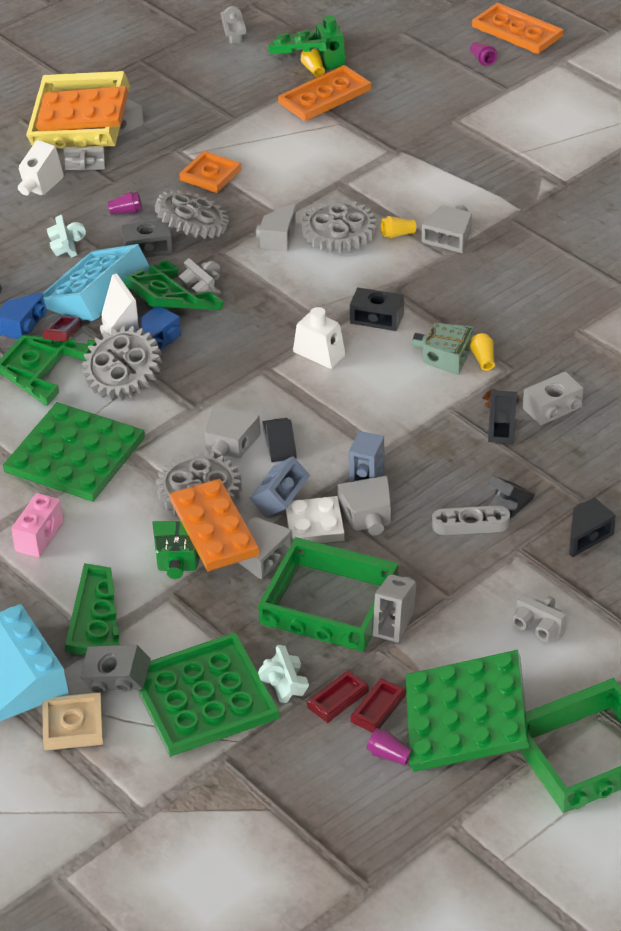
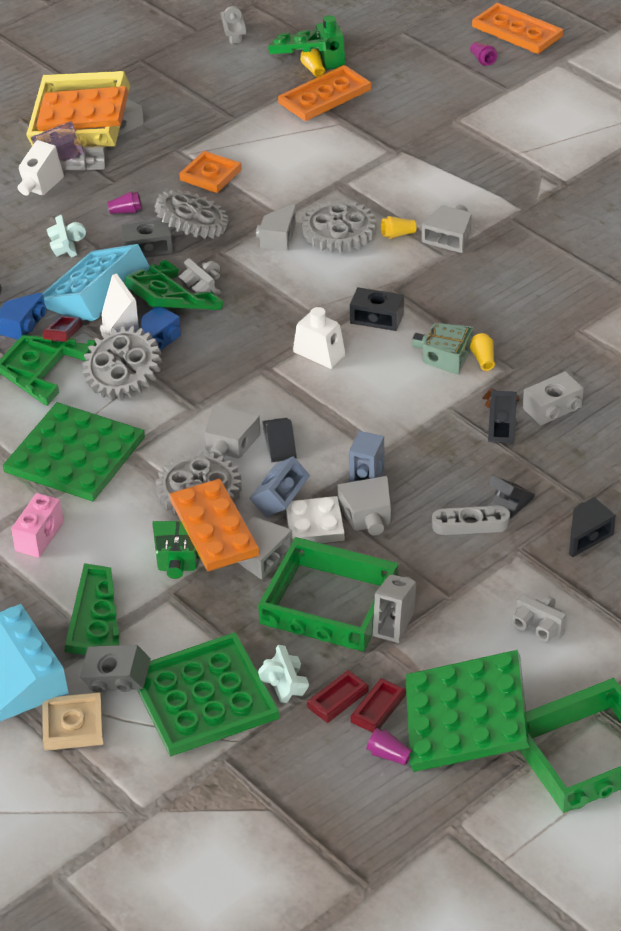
(64, 138): none -> slope

